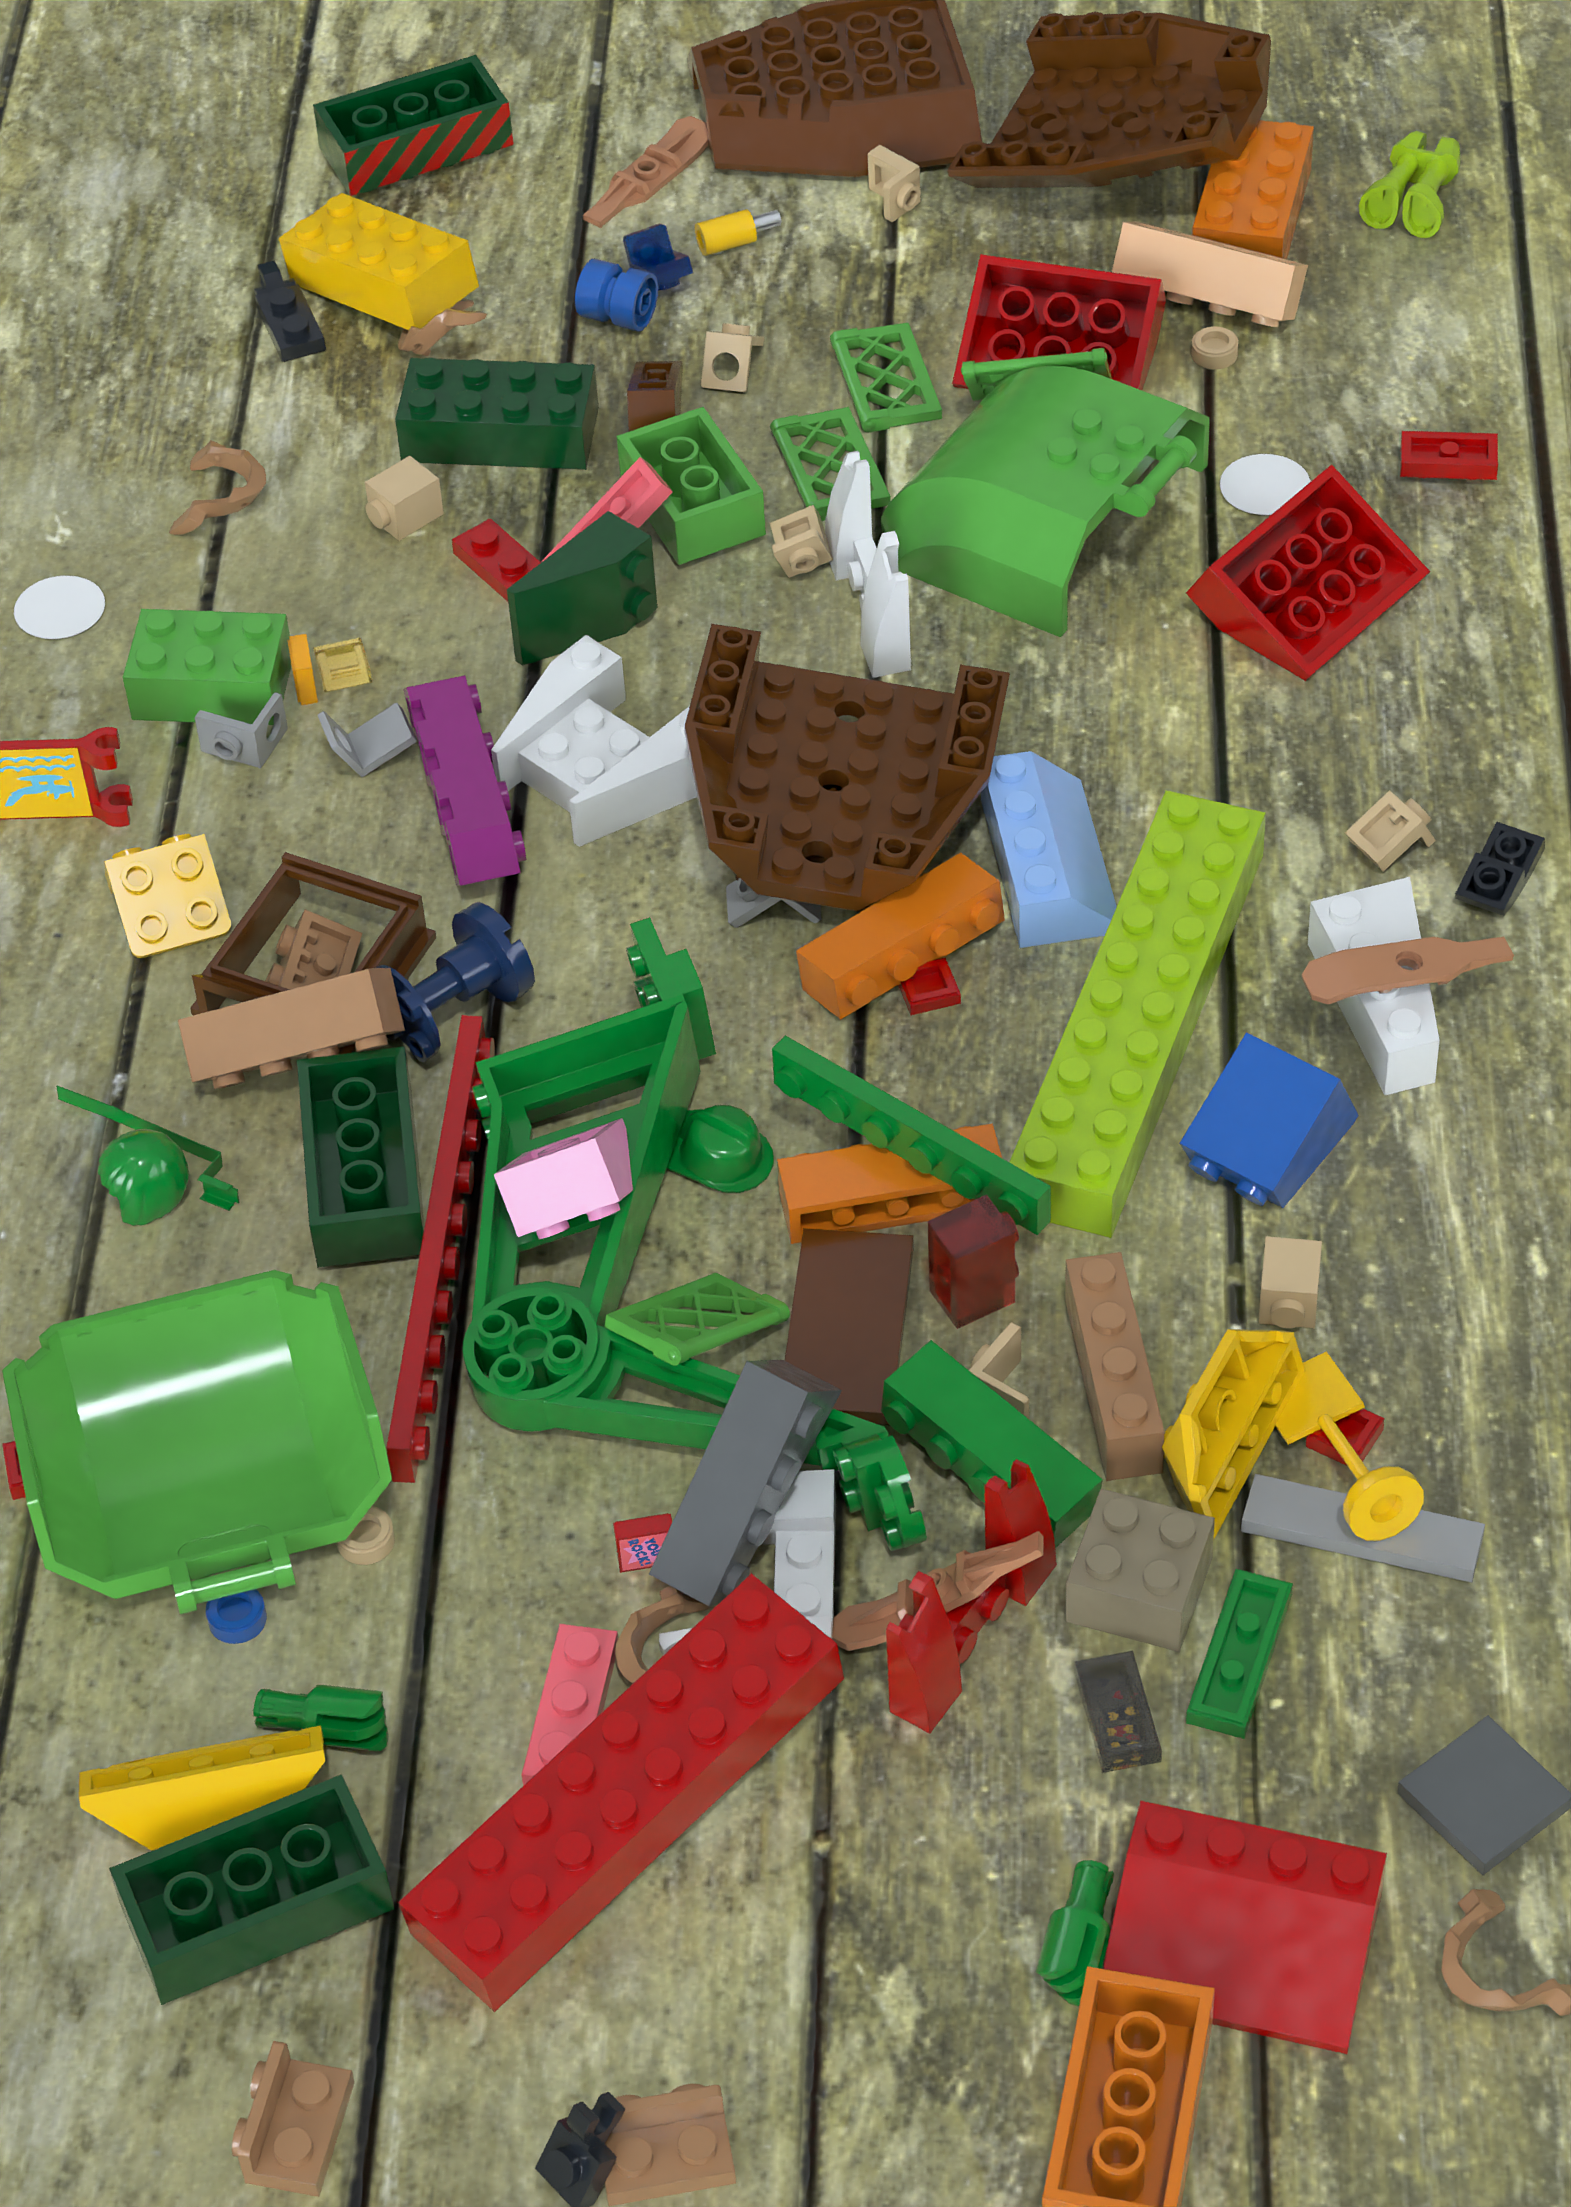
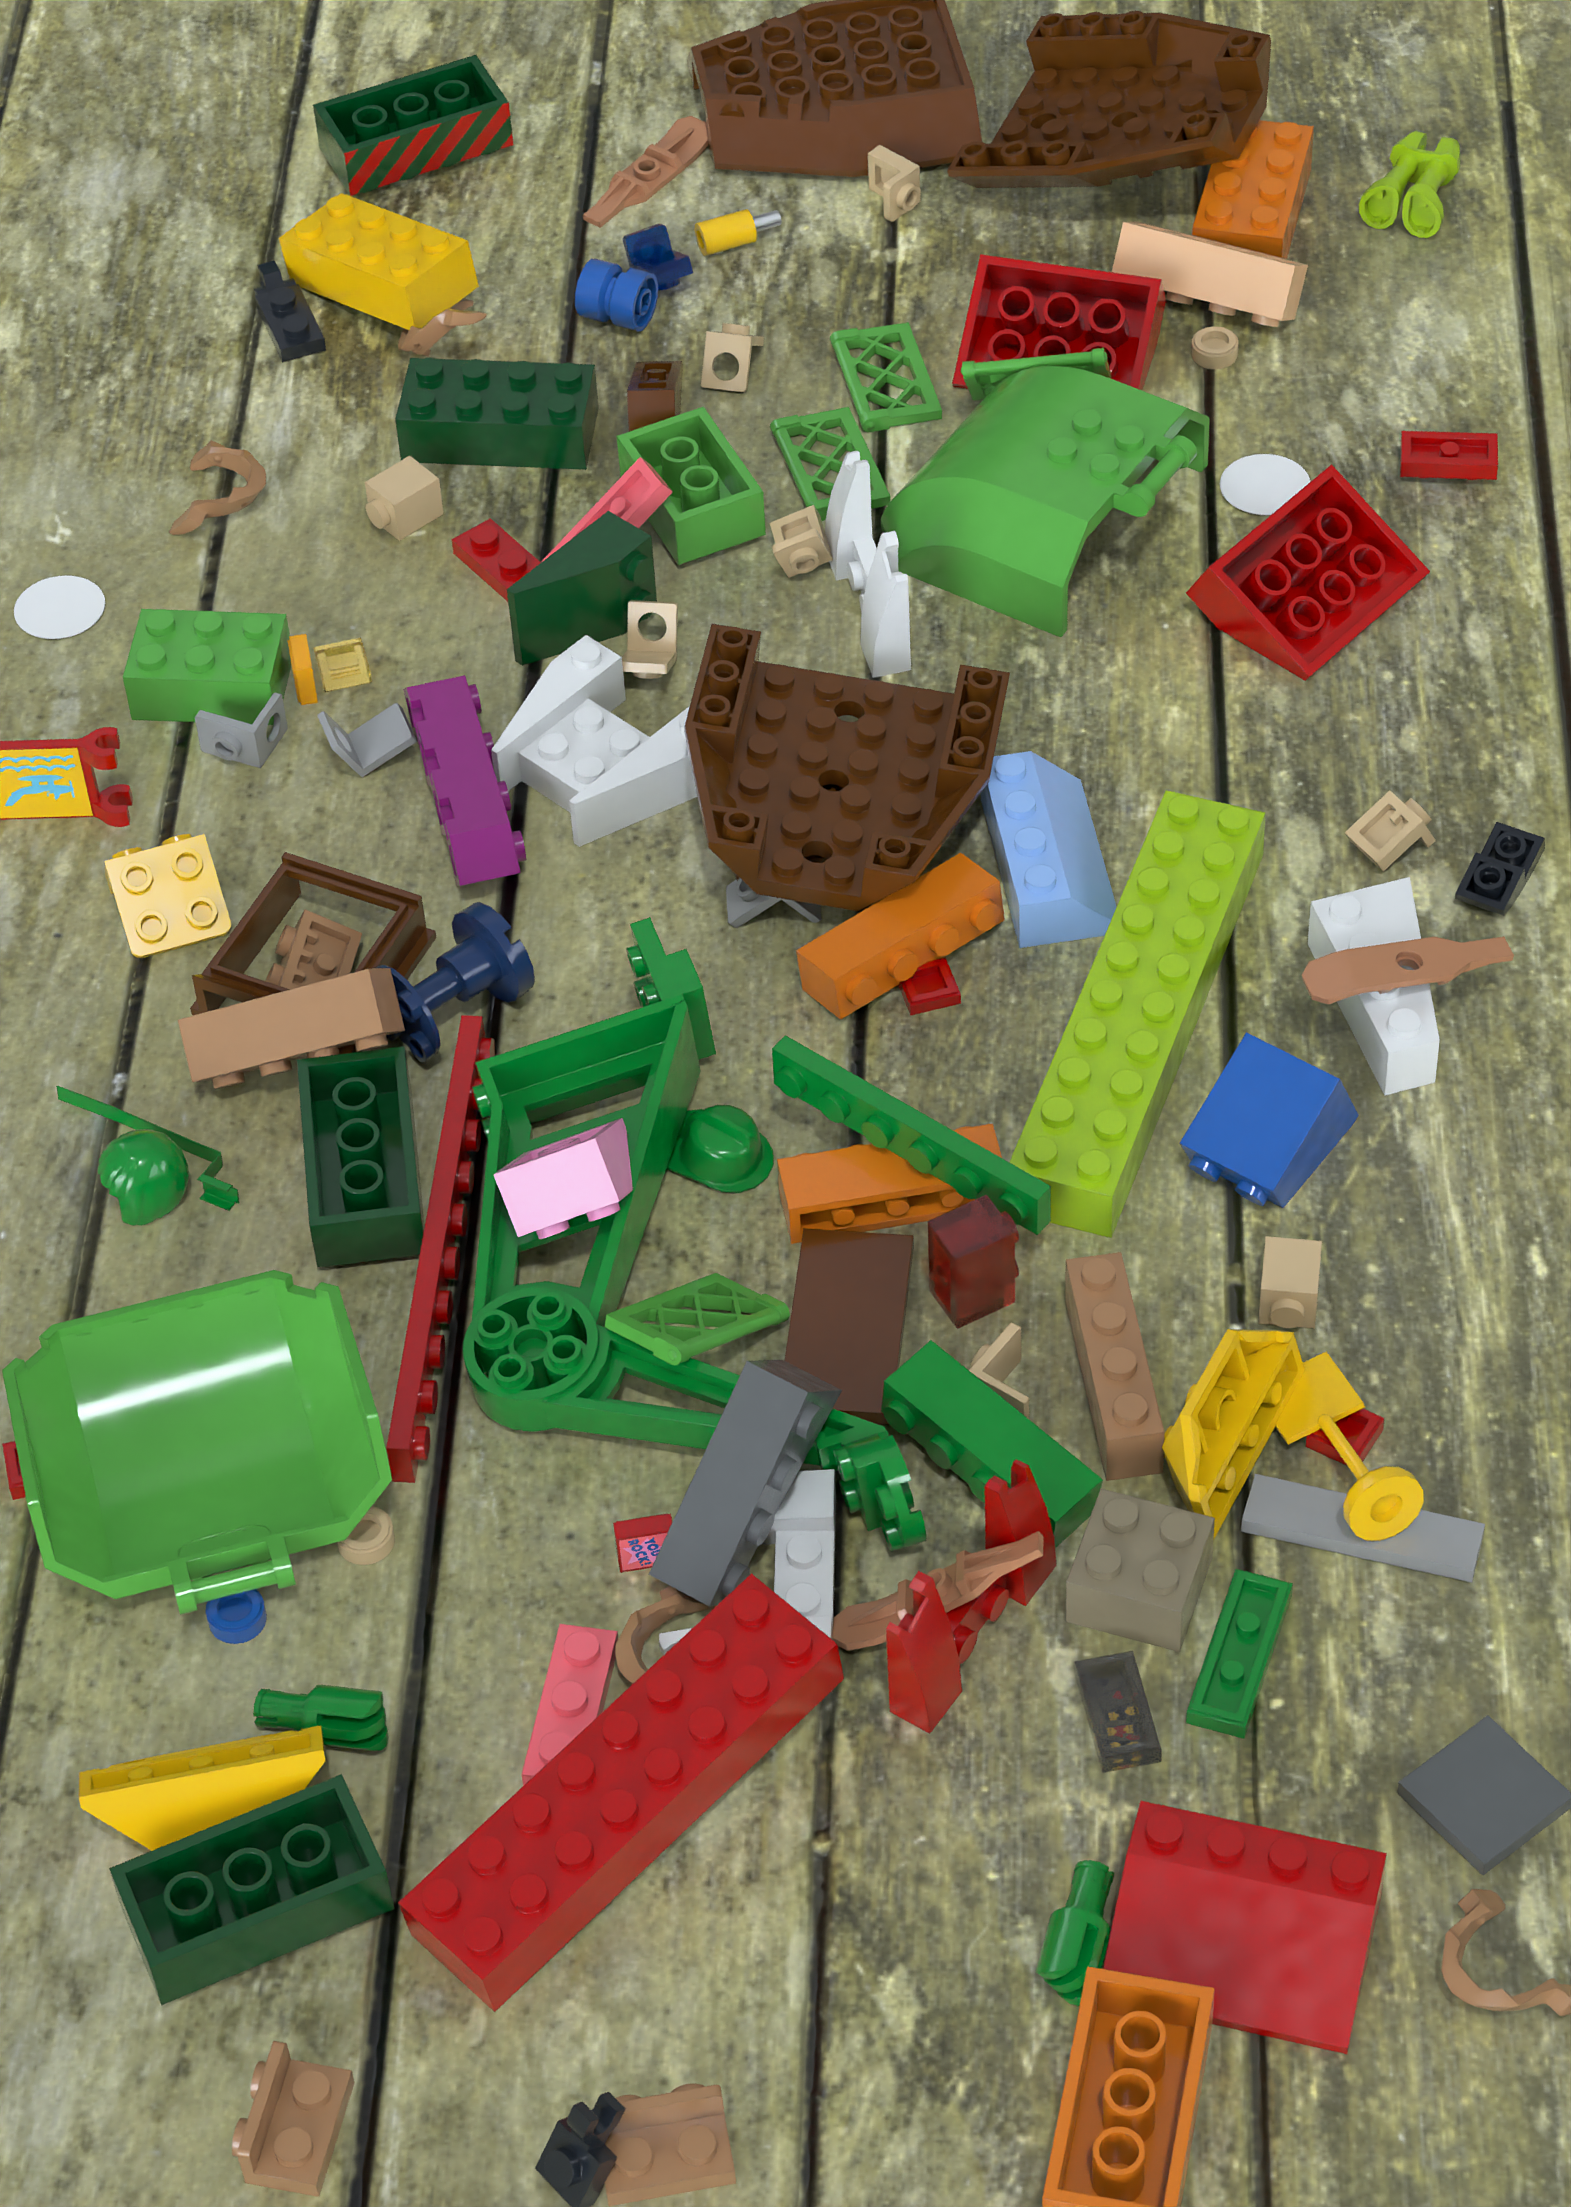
(650, 657): none -> tan bracket

